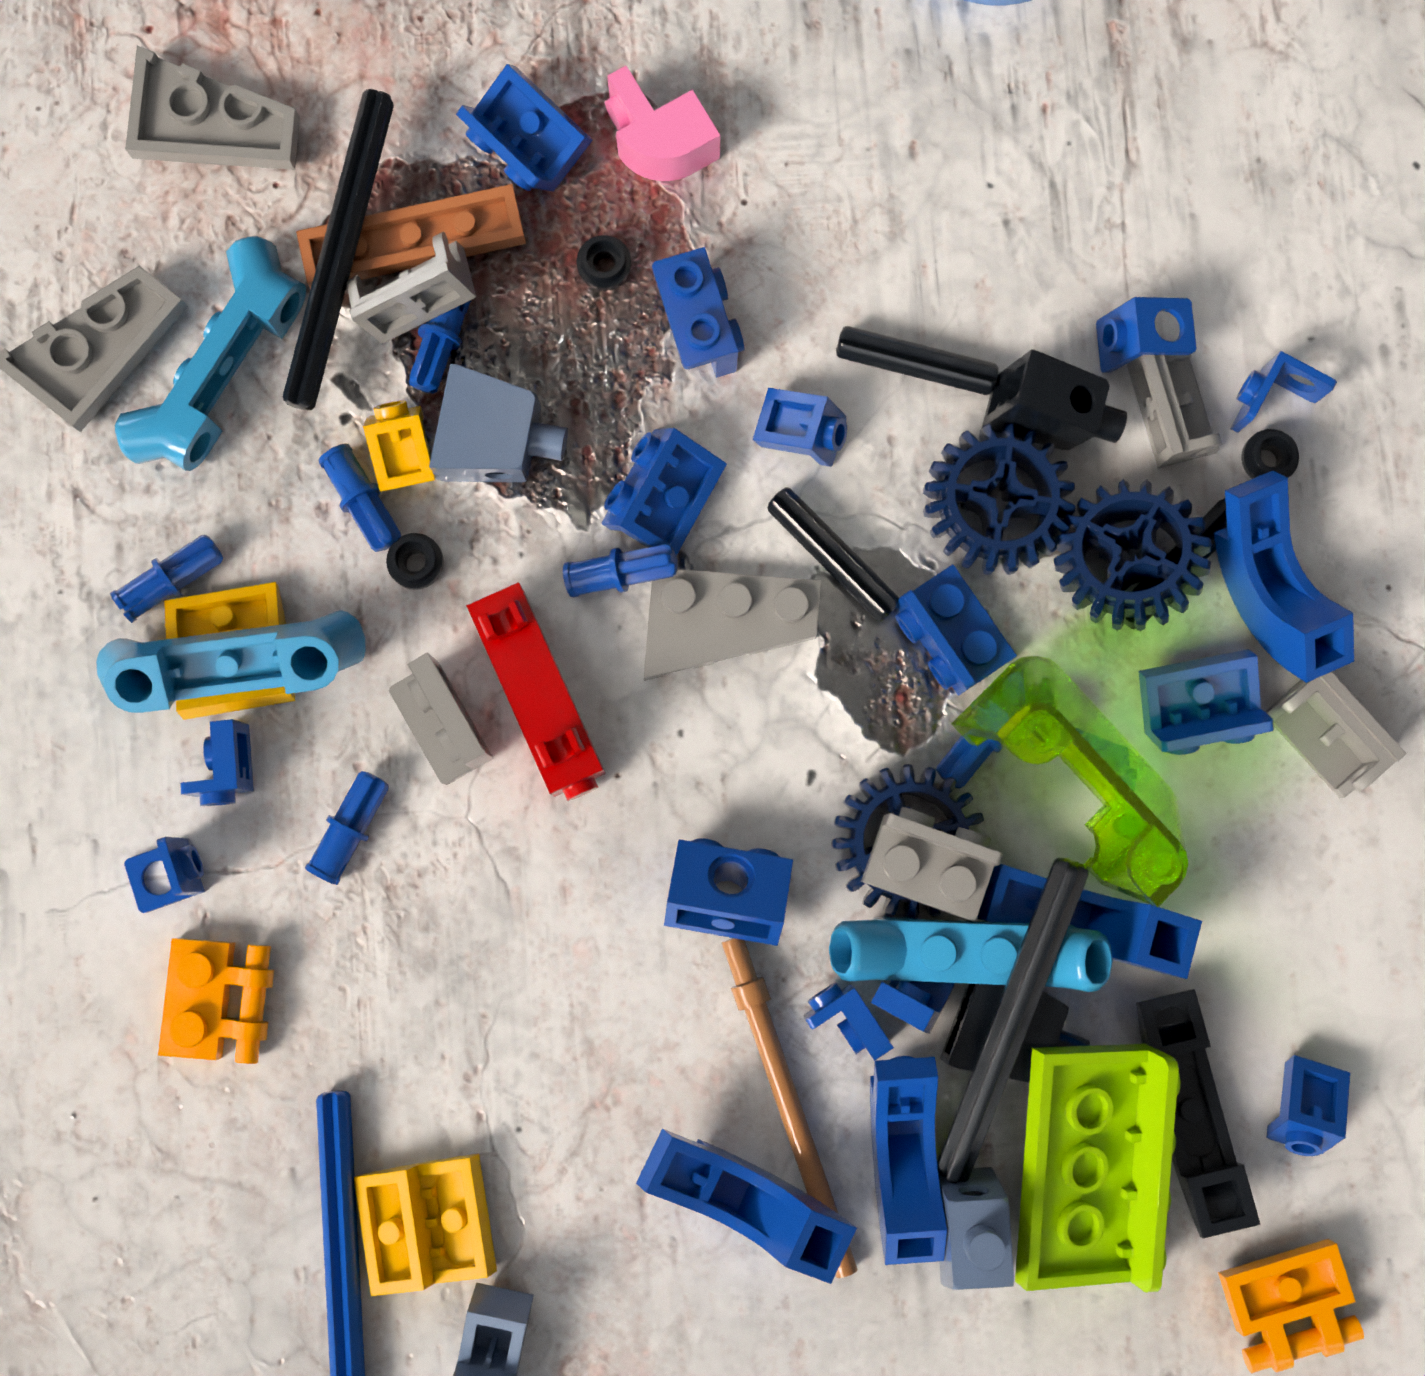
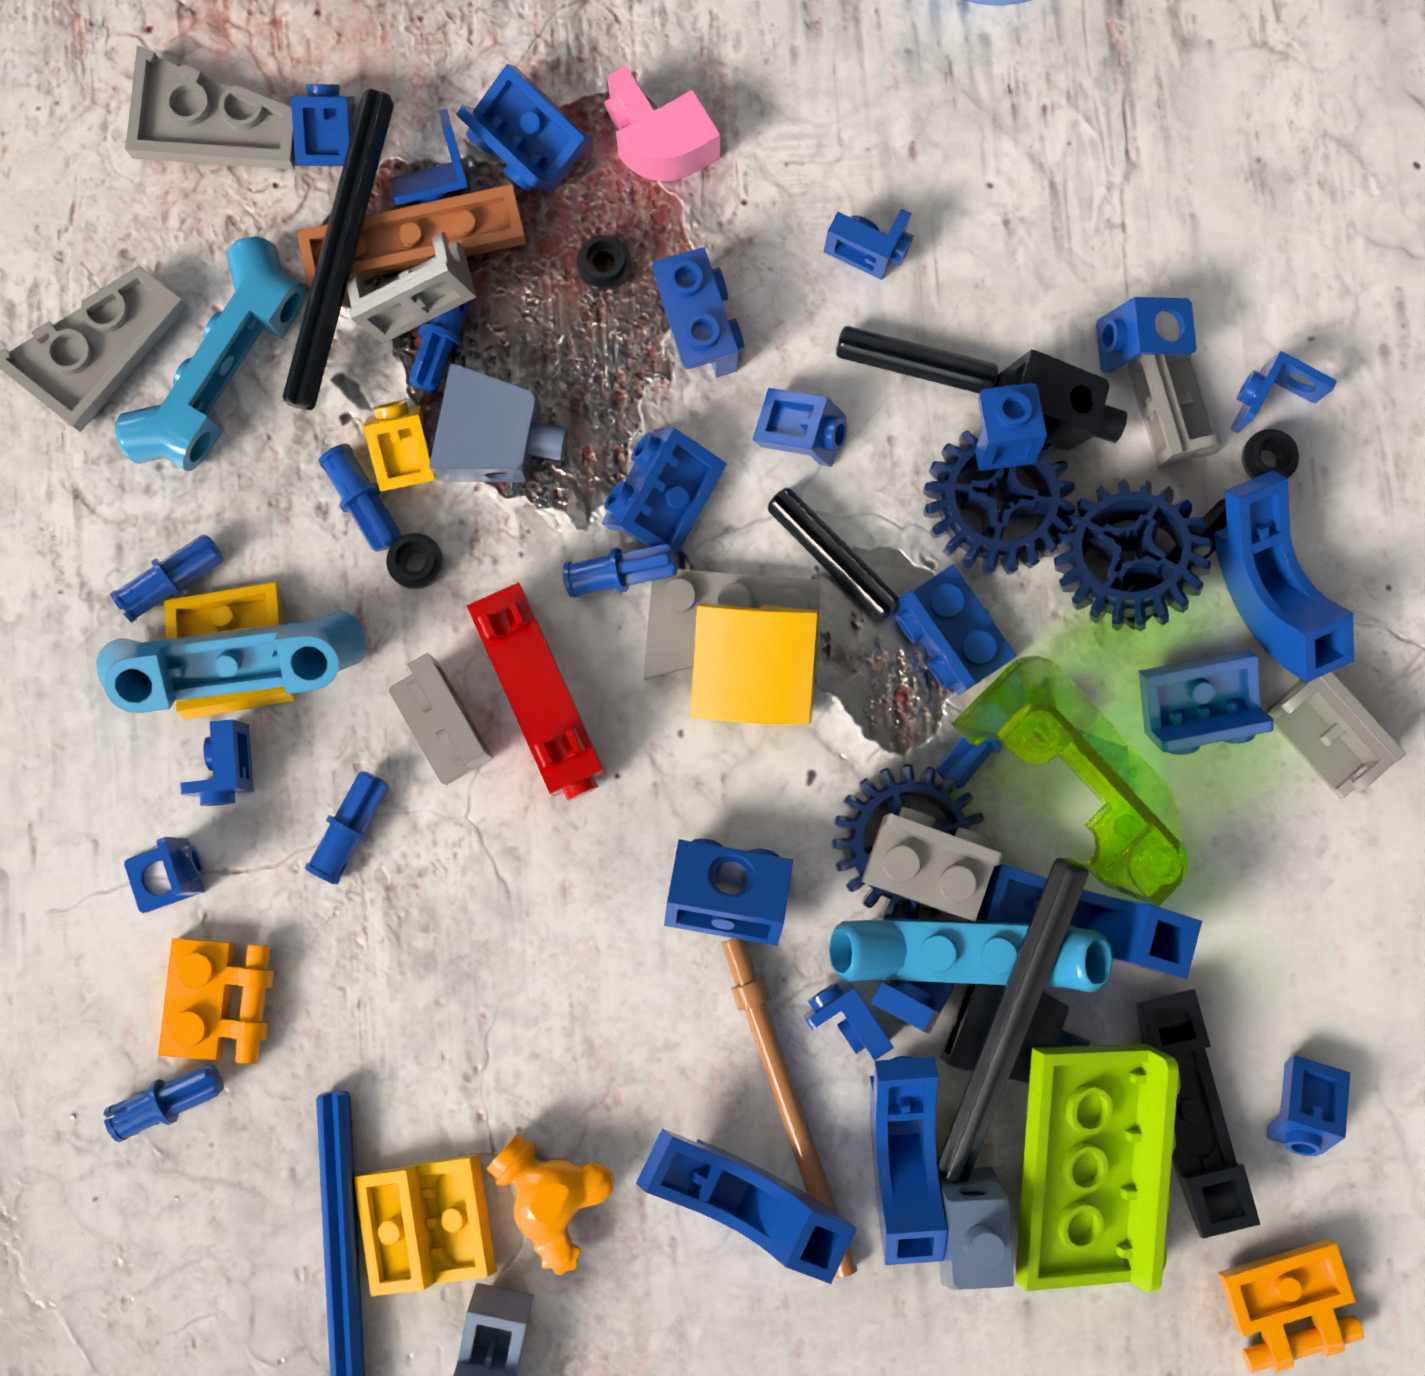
(162, 1102): none -> blue axle
(321, 125): none -> blue bracket
(433, 182): none -> blue bracket
(549, 1198): none -> light orange animal
(754, 664): none -> yellow slope
(864, 246): none -> blue bracket
(1011, 427): none -> blue bracket

